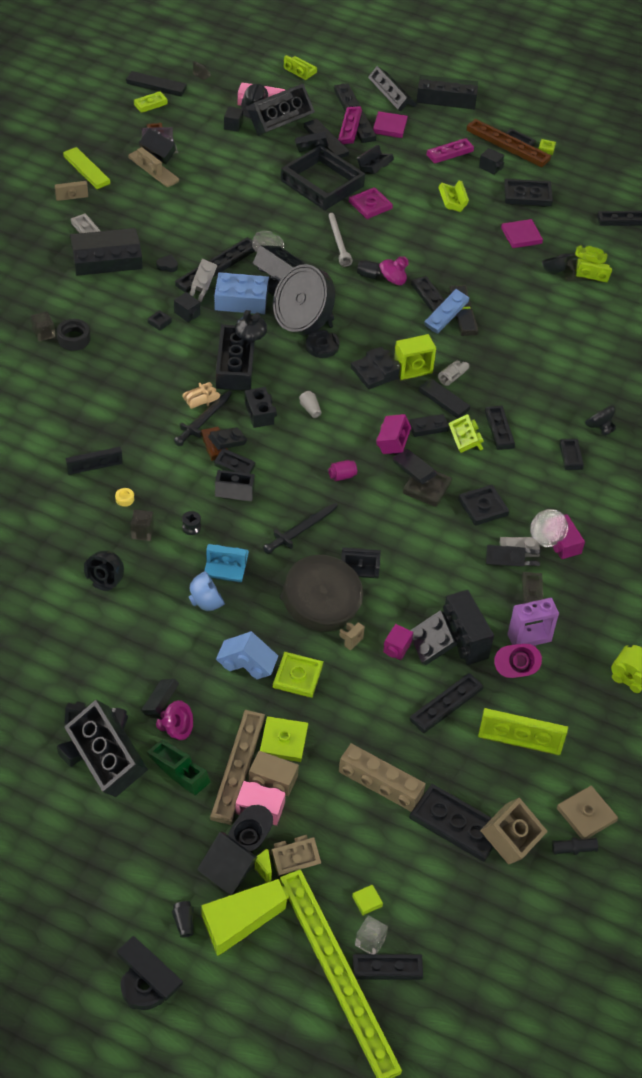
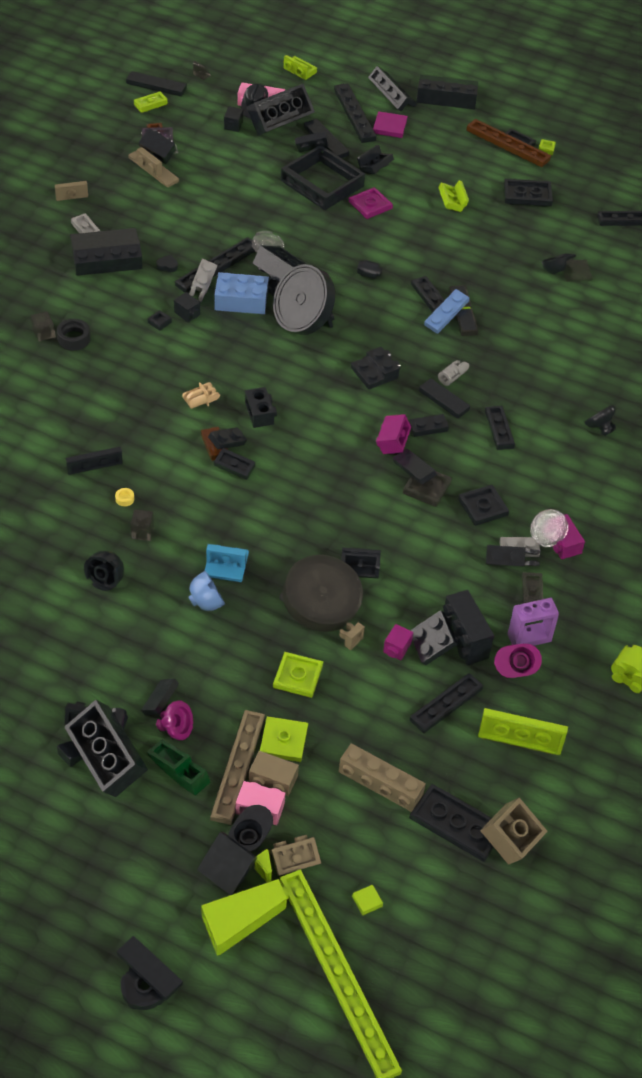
(86, 168): lime tile -> none
(184, 918): black cone -> none
(193, 428): black sword -> none
(195, 526): black wheel -> none
(234, 360): black brick -> none
(234, 485): black brick -> none
(247, 652): medium blue brick -> none
(251, 327): black hair -> none
(286, 537): black sword -> none
(310, 403): light grey cone -> none
(322, 344): black tile -> none
(342, 470): magenta brick -> none
(344, 258): light grey piece -> none
(350, 125): magenta tile -> none
(371, 935): clear brick -> none
(388, 966): black tile -> none
(394, 270): magenta hair -> none
(415, 356): lime brick -> none
(450, 150): magenta plate -> none
(465, 433): lime bracket -> none
(491, 161): black brick -> none
(522, 233): magenta tile -> none
(571, 454): black tile -> none
(575, 846): black pin -> none
(587, 813): dark tan plate -> none
(591, 254): lime tile -> none
(593, 271): lime bracket -> none

